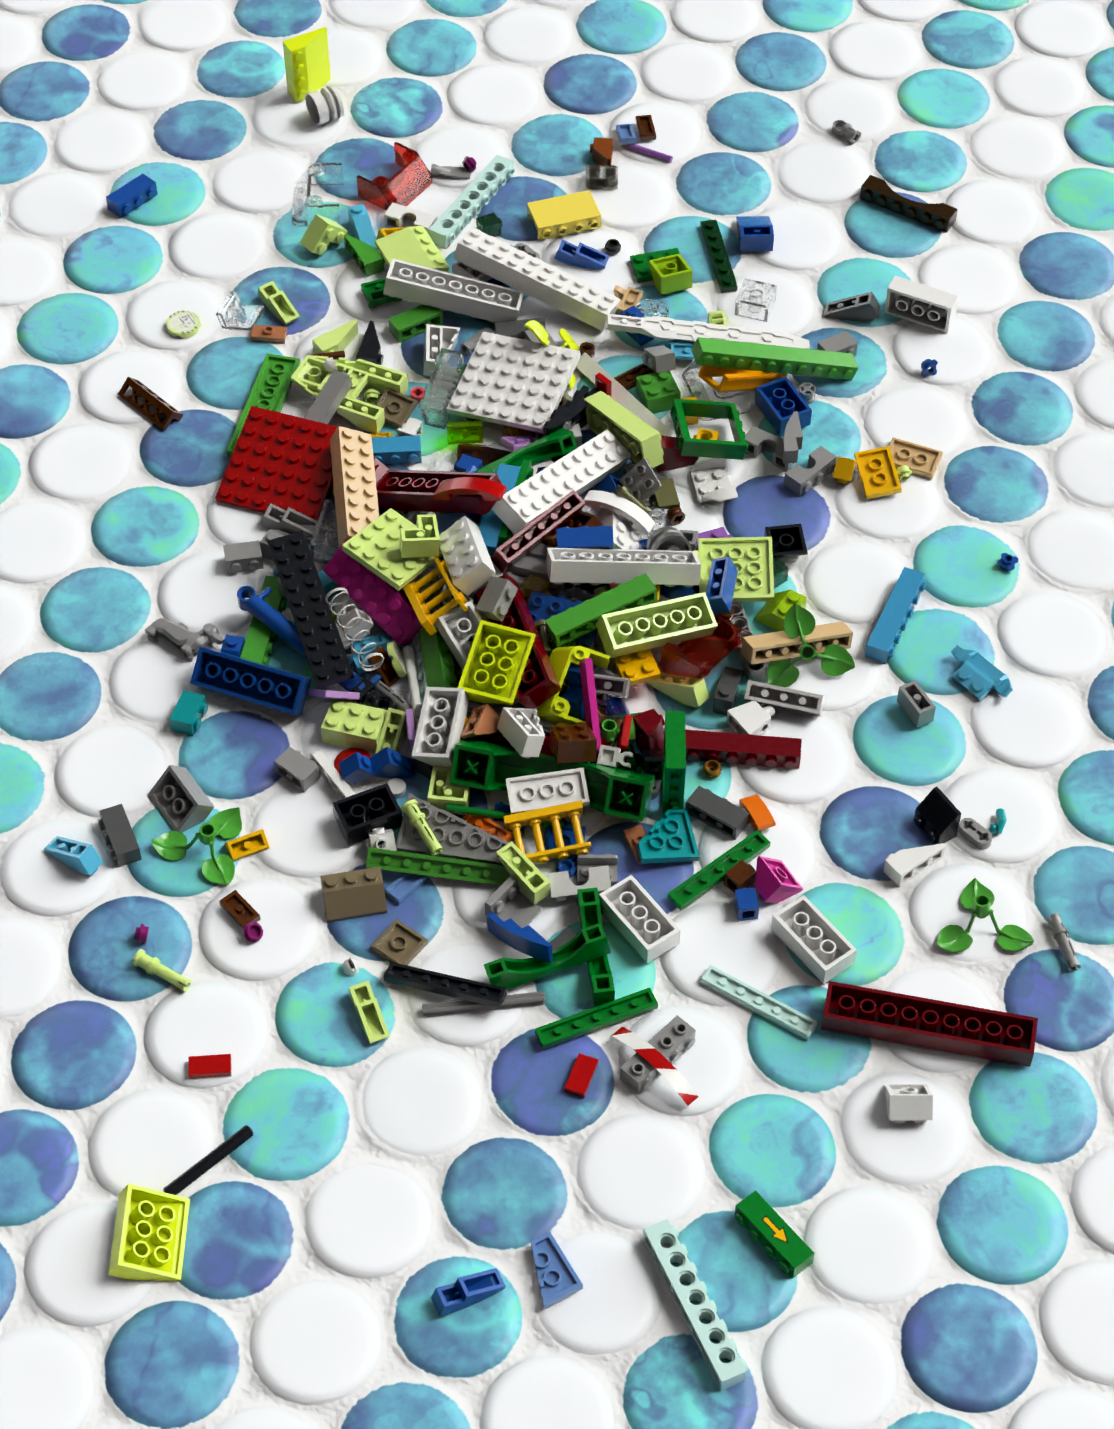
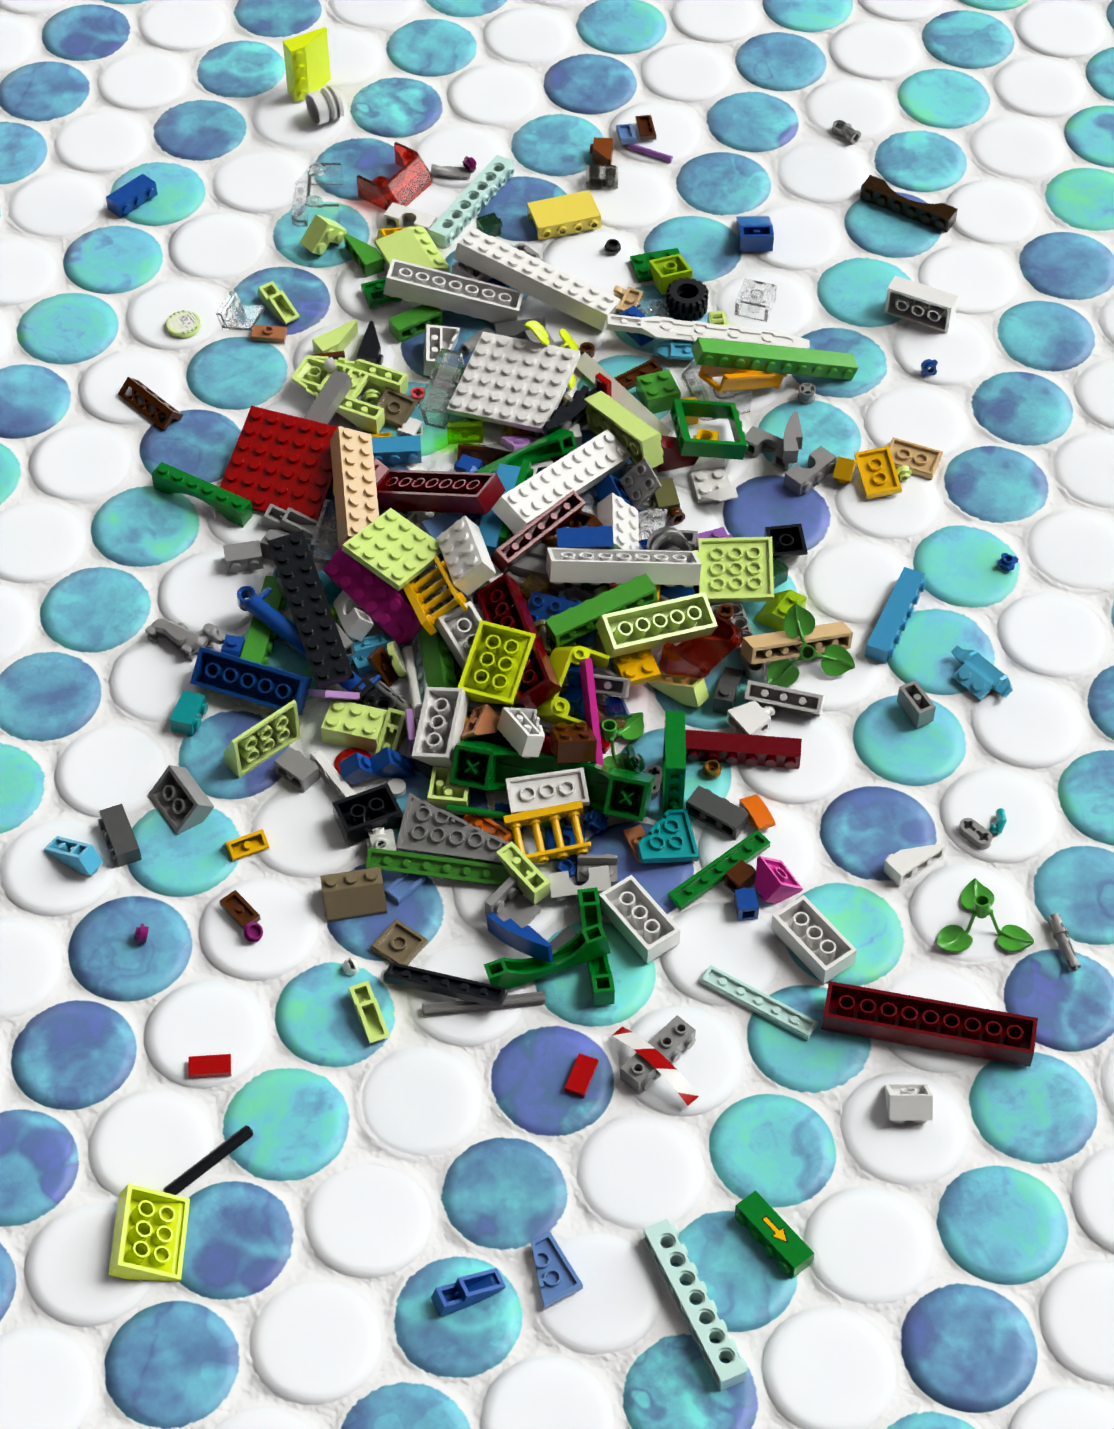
(154, 966): yellowish green pin -> none
(215, 870): bright green plant -> none
(231, 506): none -> green arch
(263, 740): none -> yellowish green slope
(268, 390): bright green plate -> none
(361, 224): medium azure slope -> none
(368, 656): white piece -> none
(418, 821): yellowish green pin -> none
(422, 540): yellowish green brick -> none
(487, 488): red slope -> none
(496, 598): light grey brick -> none
(581, 256): blue slope -> none
(595, 821): none -> blue gear
(596, 1018): green plate -> none
(611, 756): white plate -> none
(622, 507): white slope -> none
(624, 733): red tile -> none
(625, 492): olive plate -> none
(649, 730): dark red slope -> none
(653, 762): black slope -> none
(659, 358): light grey brick -> none
(687, 299): none -> black tyre
(718, 256): dark green plate -> none
(721, 585): blue brick -> none
(779, 401): blue brick -> none
(840, 342): light grey brick -> none
(855, 308): dark grey slope -> none
(937, 817): black slope -> none

